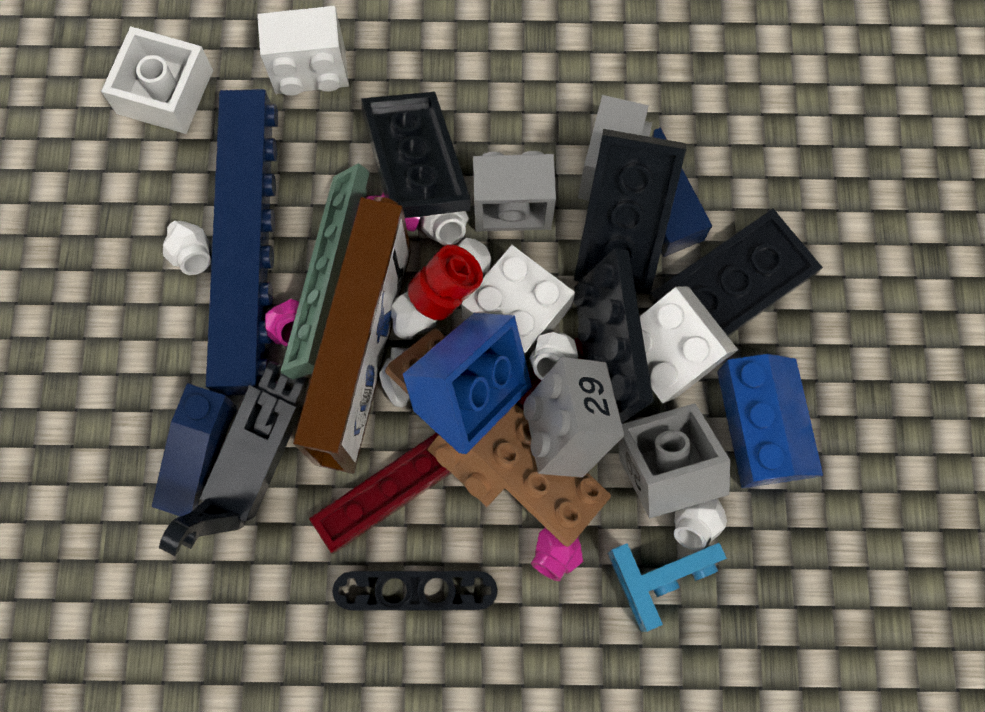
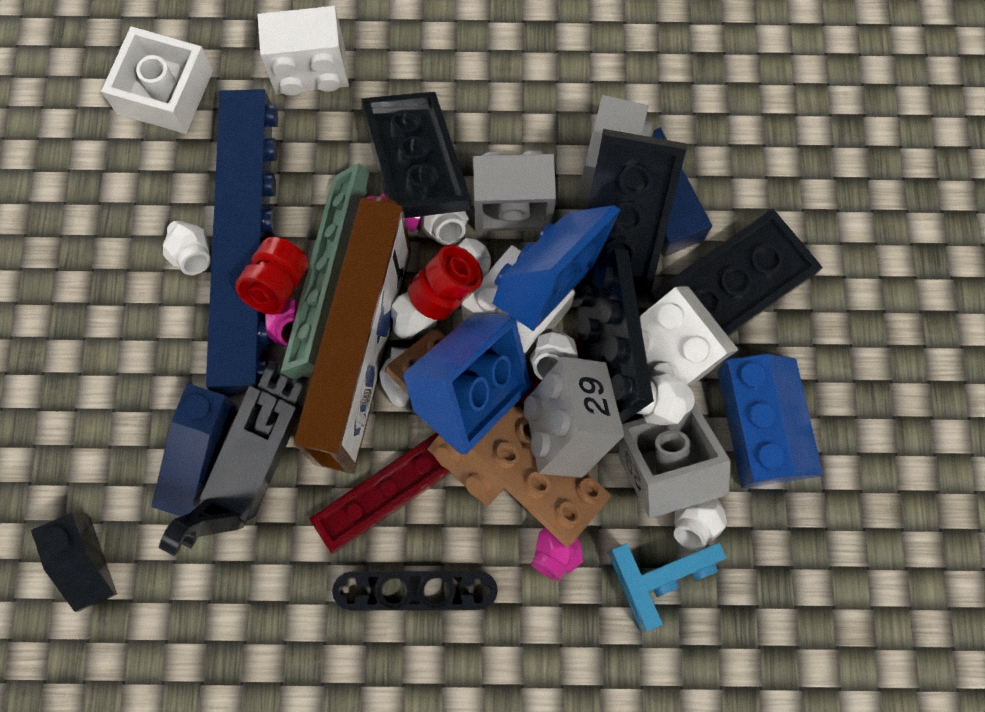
(74, 560): none -> black slope
(272, 275): none -> red wheel
(553, 264): none -> blue slope
(671, 401): none -> white rock

